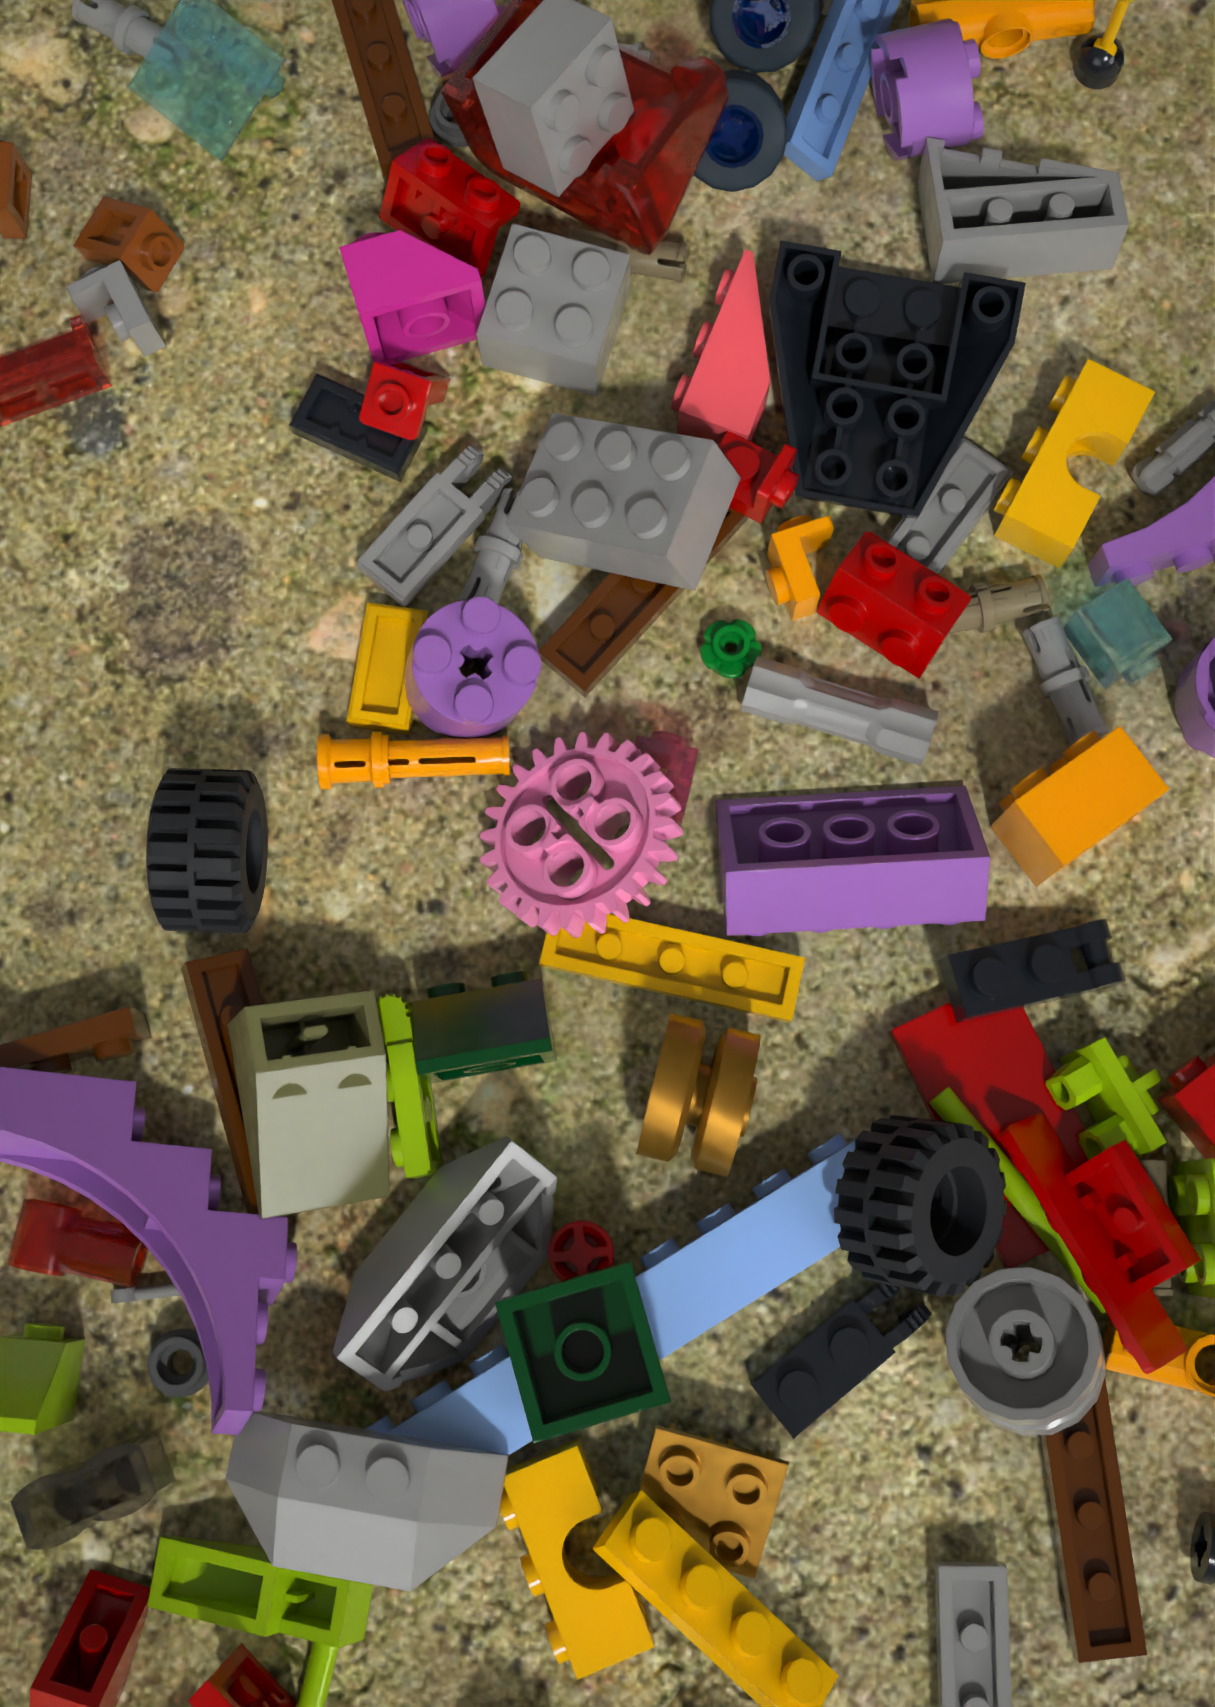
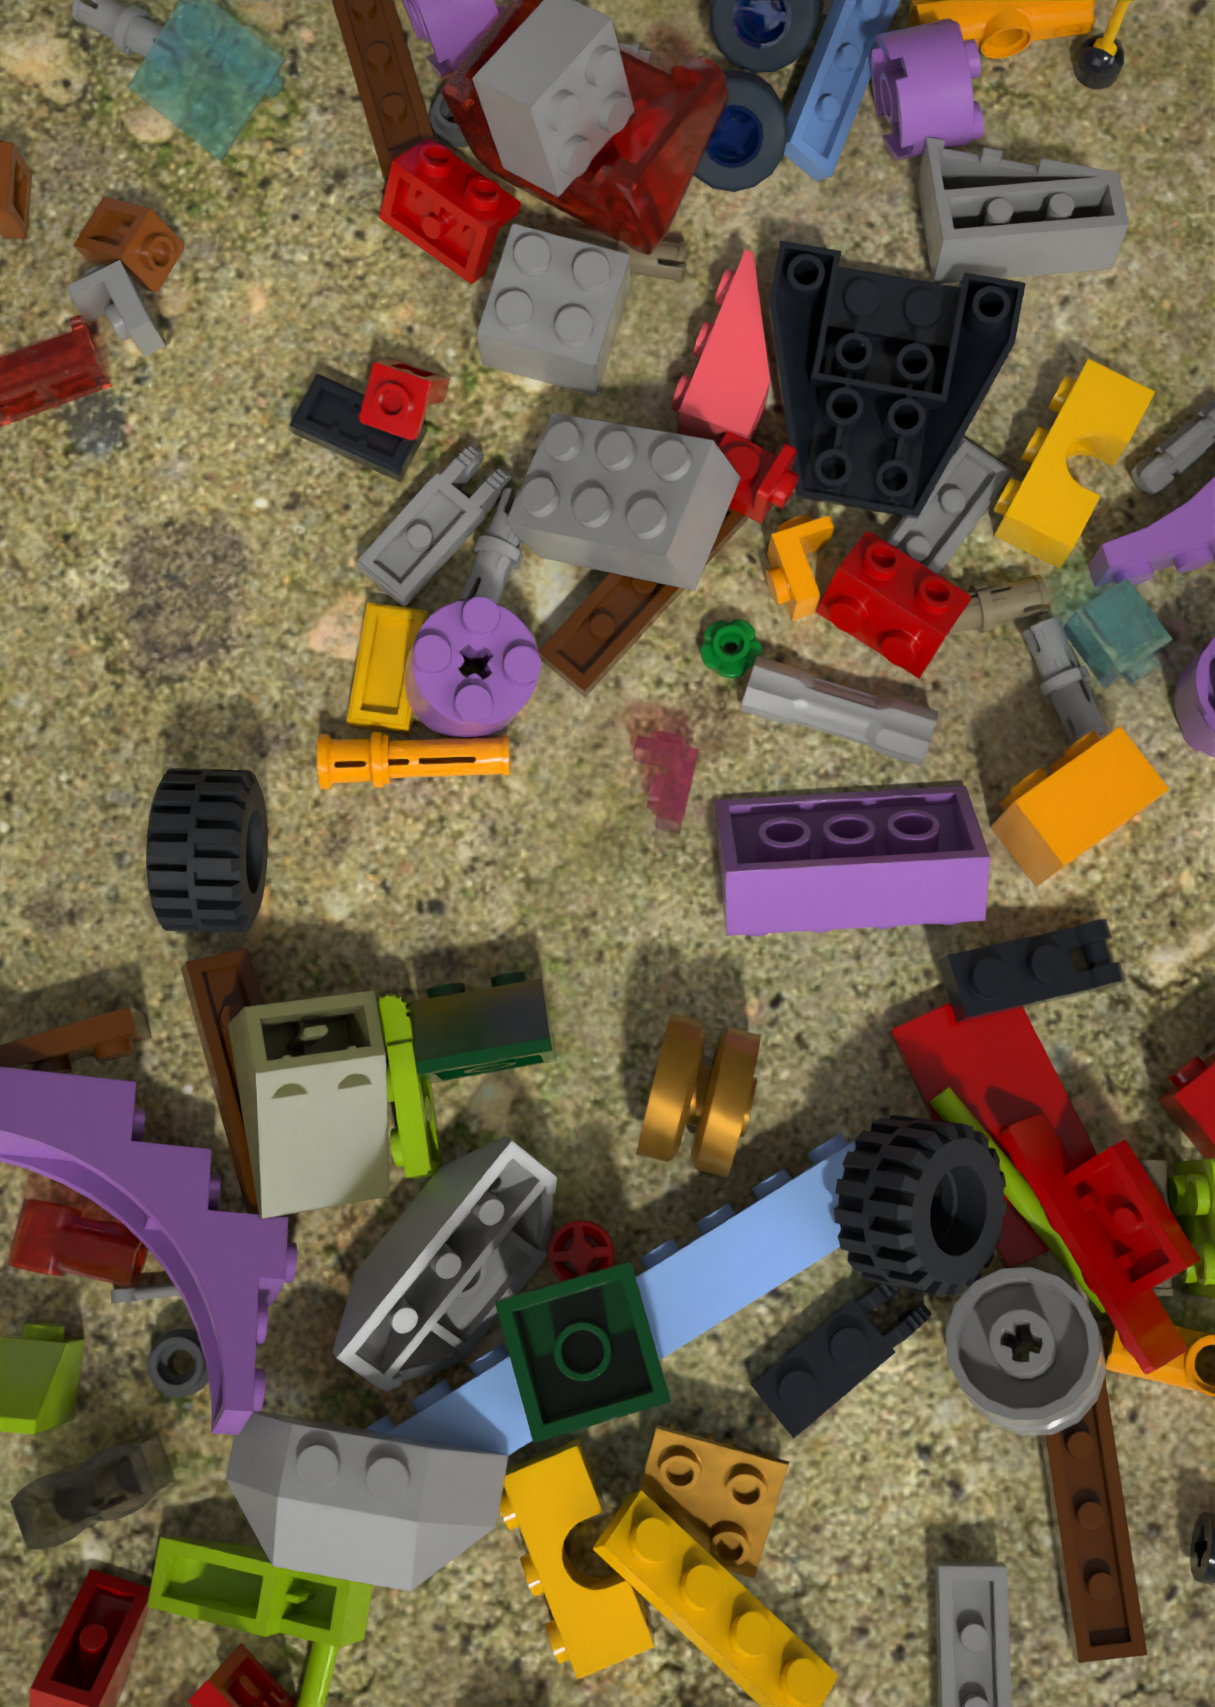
(411, 295): dark pink slope -> none
(622, 791): bright pink gear -> none
(681, 966): yellow plate -> none
(1112, 1095): lime hips -> none

